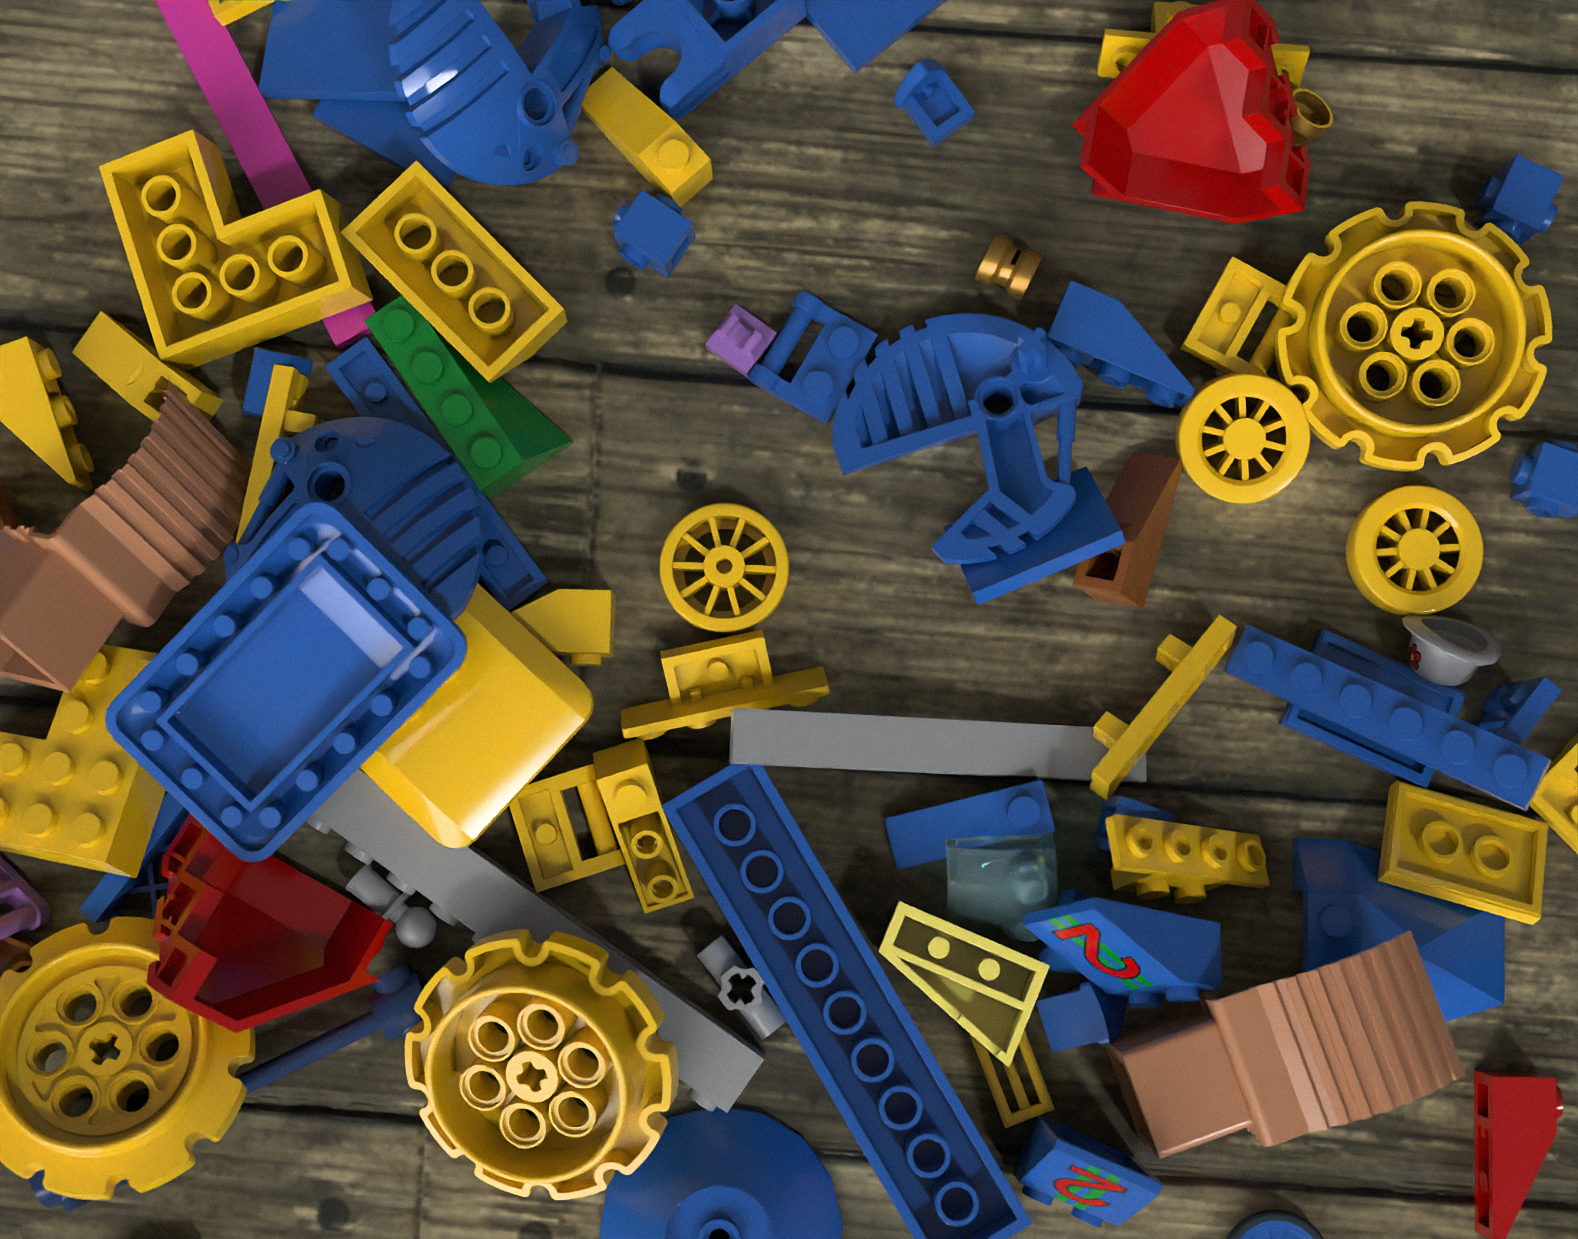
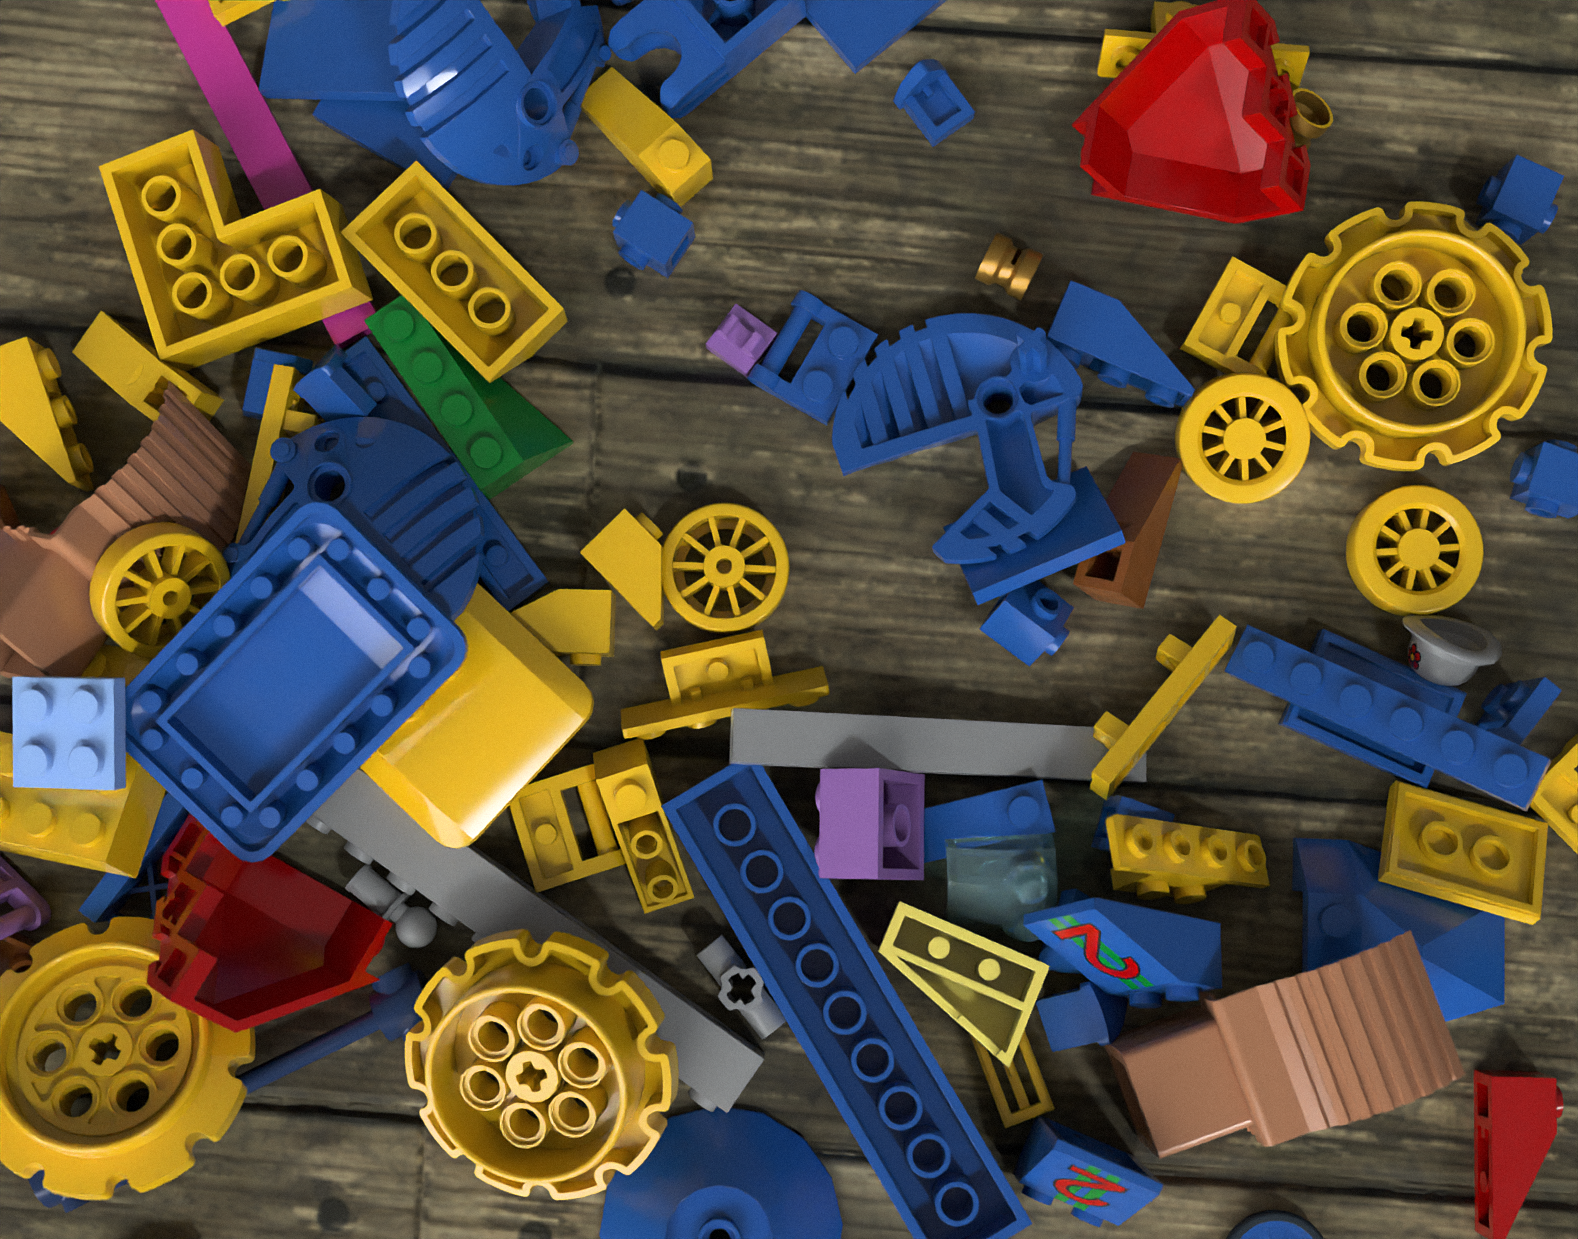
(69, 732): none -> light blue plate
(159, 589): none -> yellow wheel
(333, 390): none -> blue tile
(631, 562): none -> yellow slope
(870, 824): none -> medium lavender brick
(1028, 621): none -> blue brick

